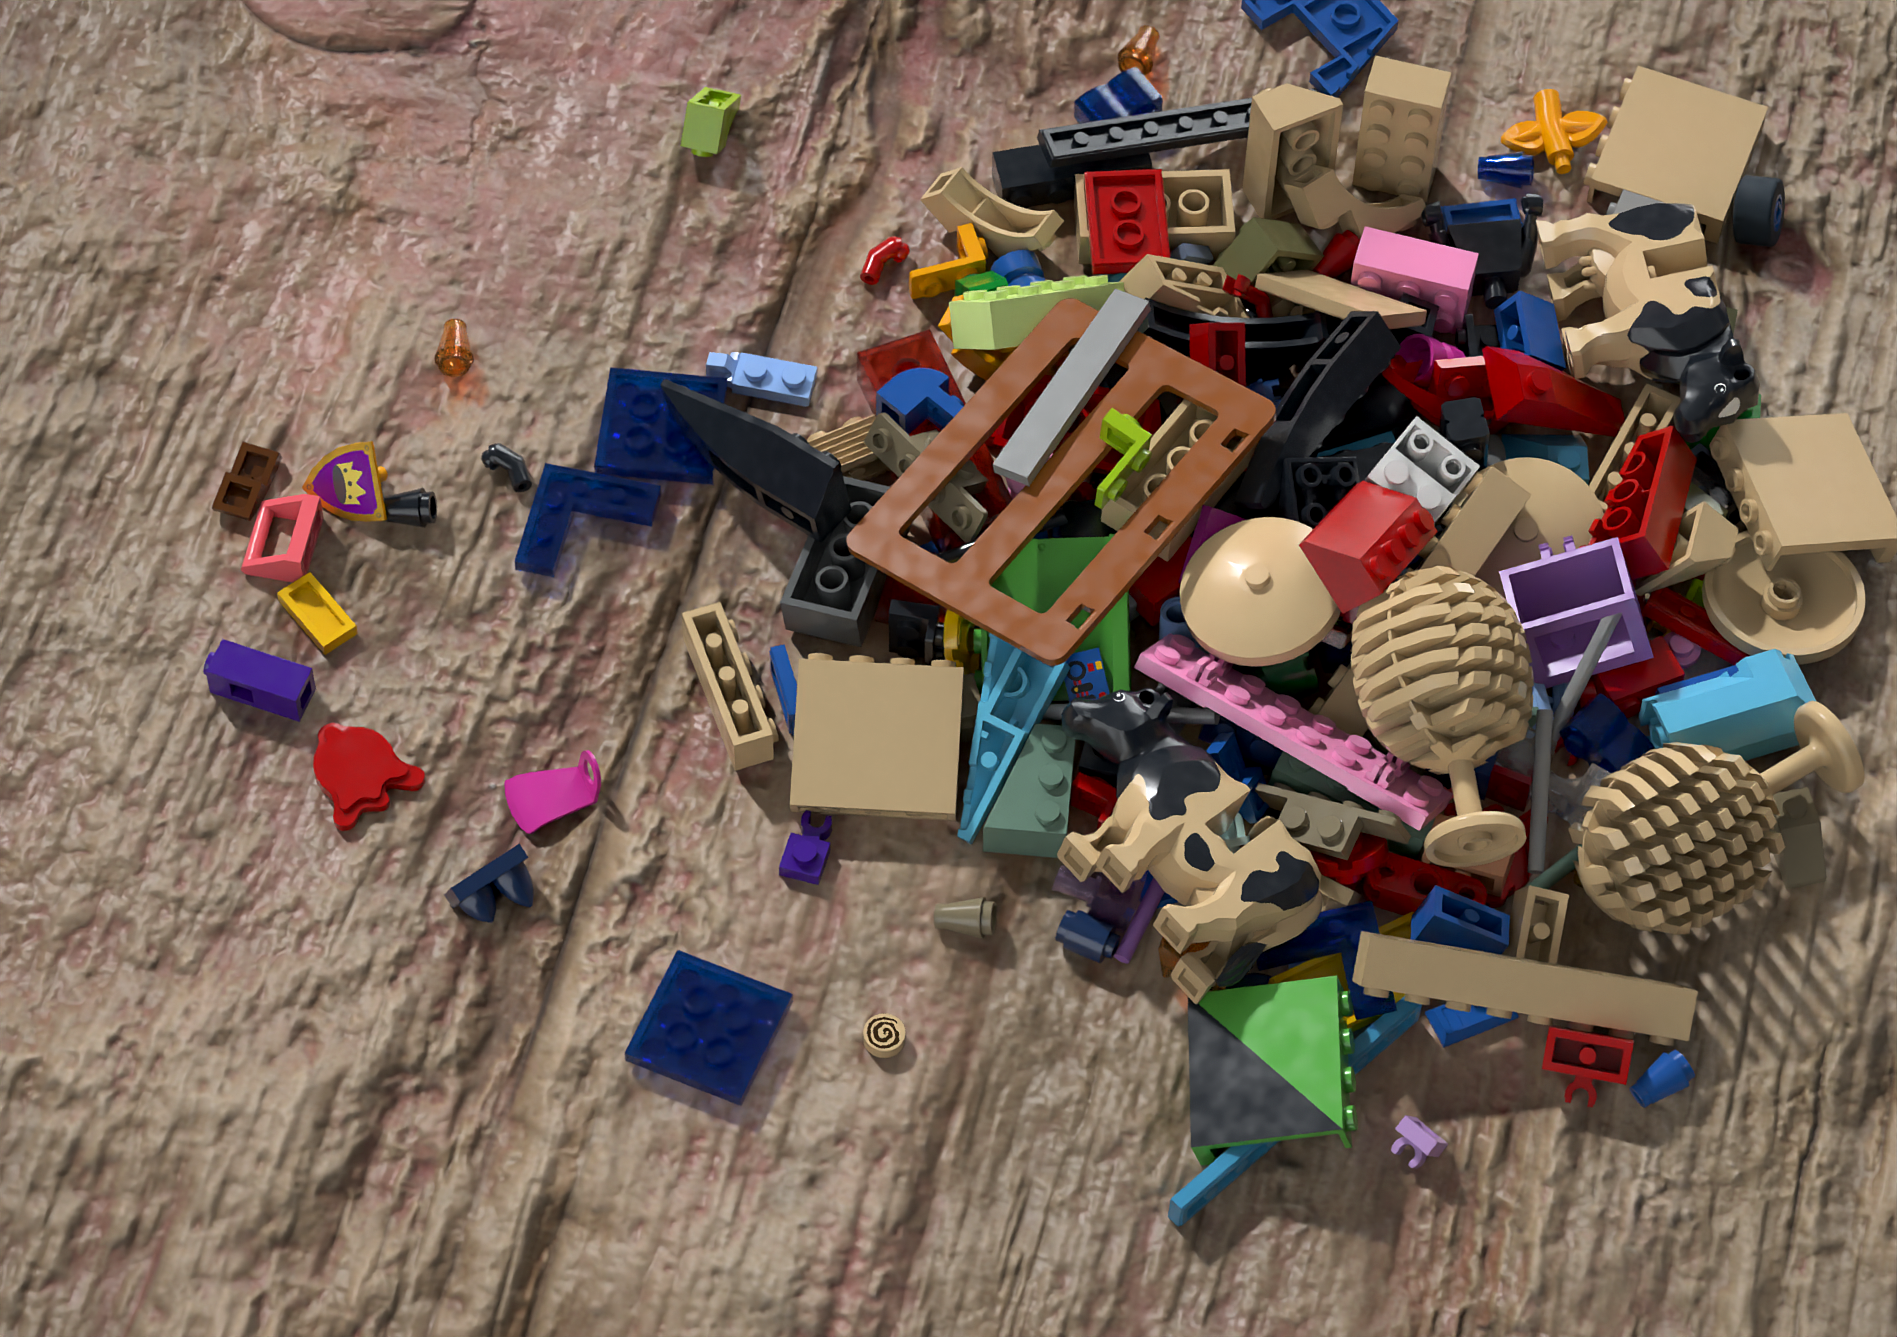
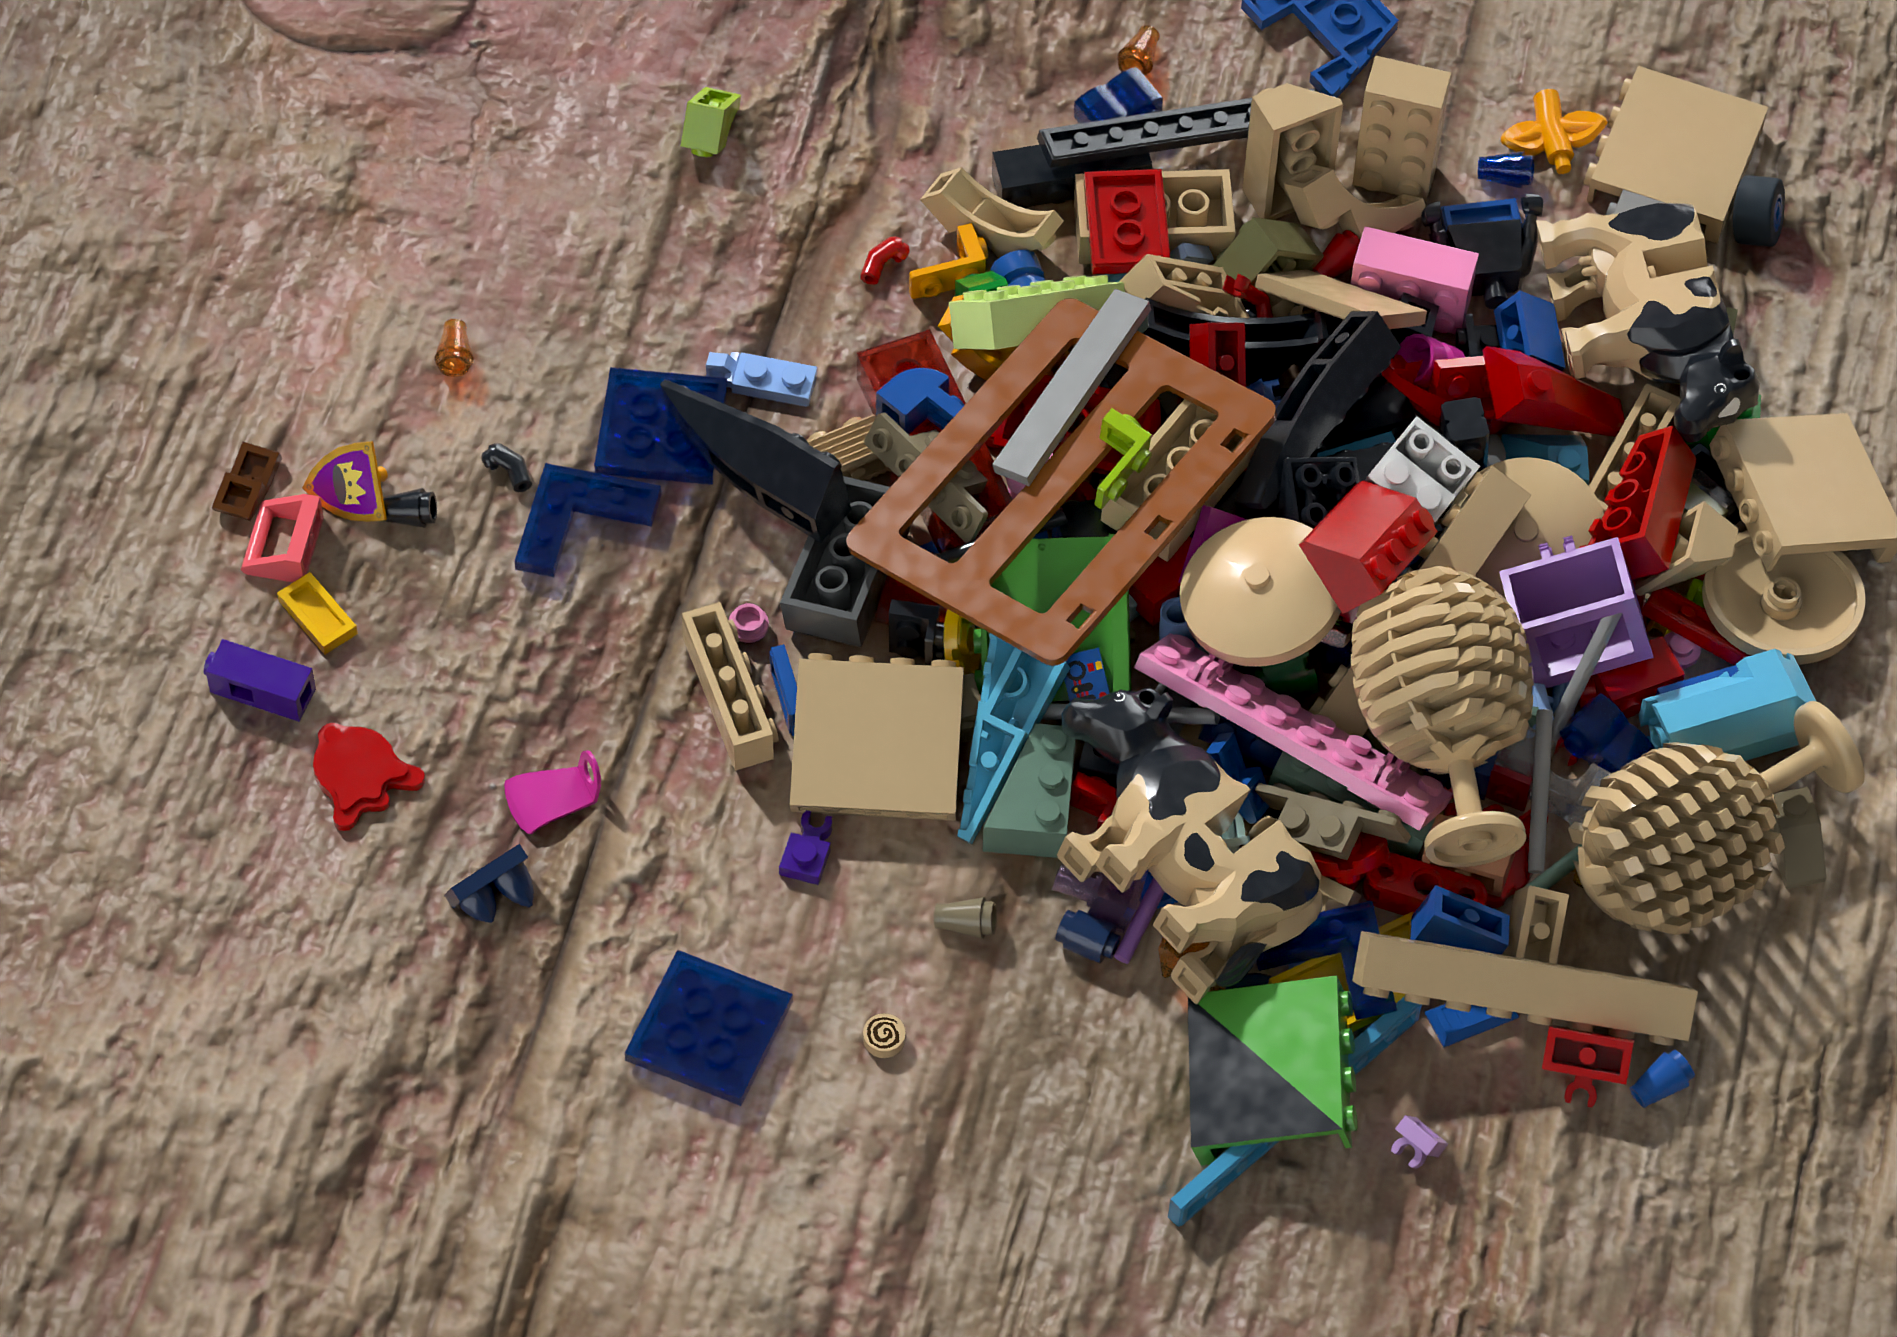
(750, 622): none -> bright pink plate

